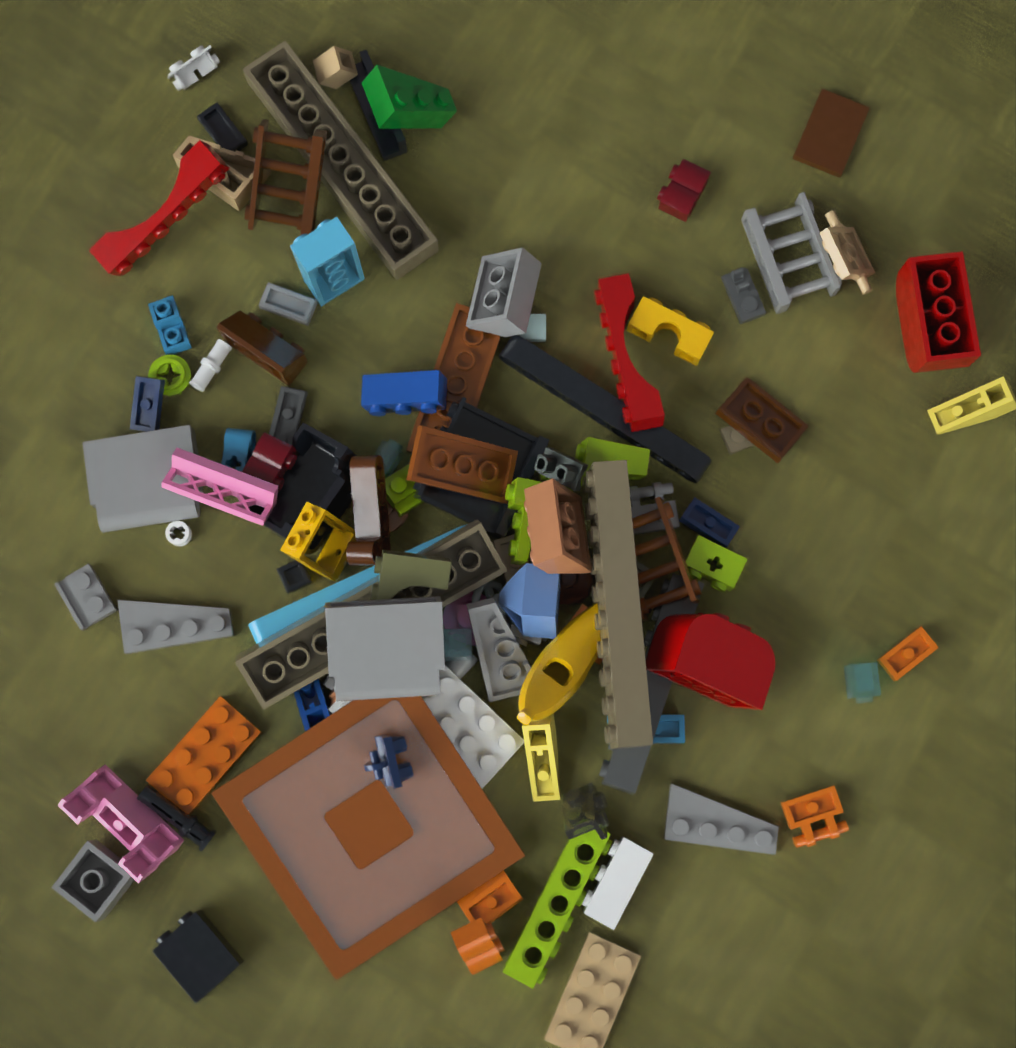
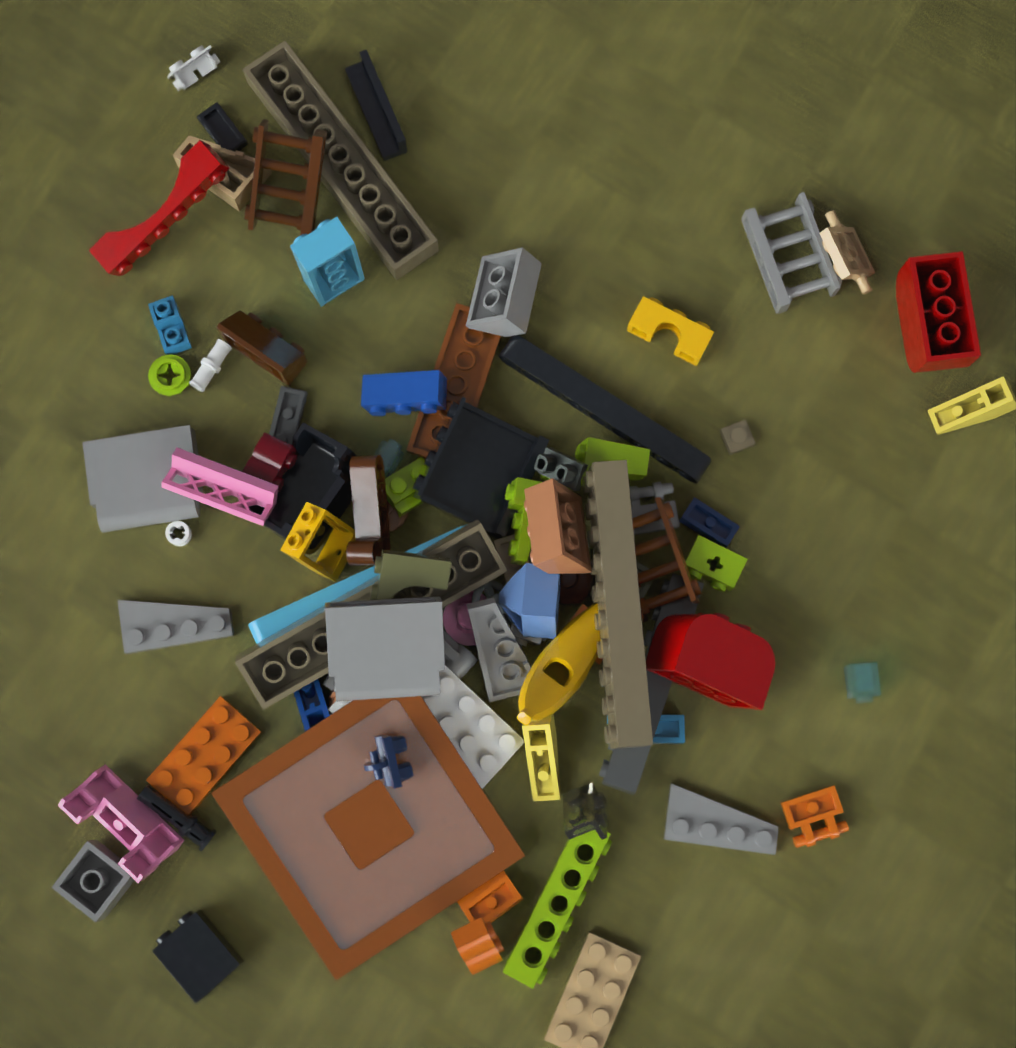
(85, 597): light grey plate -> none
(147, 404): dark blue plate -> none
(238, 447): dark azure piece -> none
(288, 303): light grey tile -> none
(294, 576): black tile -> none
(335, 67): tan brick -> none
(406, 101): green wedge -> none
(458, 644): clear light blue brick -> none
(461, 464): dark orange plate -> none
(536, 328): light aqua tile -> none
(616, 882): white brick -> none
(642, 401): red arch -> none
(683, 190): dark red brick -> none
(743, 295): dark grey plate -> none
(762, 420): reddish brown tile -> none
(831, 133): reddish brown tile -> none
(907, 653): orange plate -> none

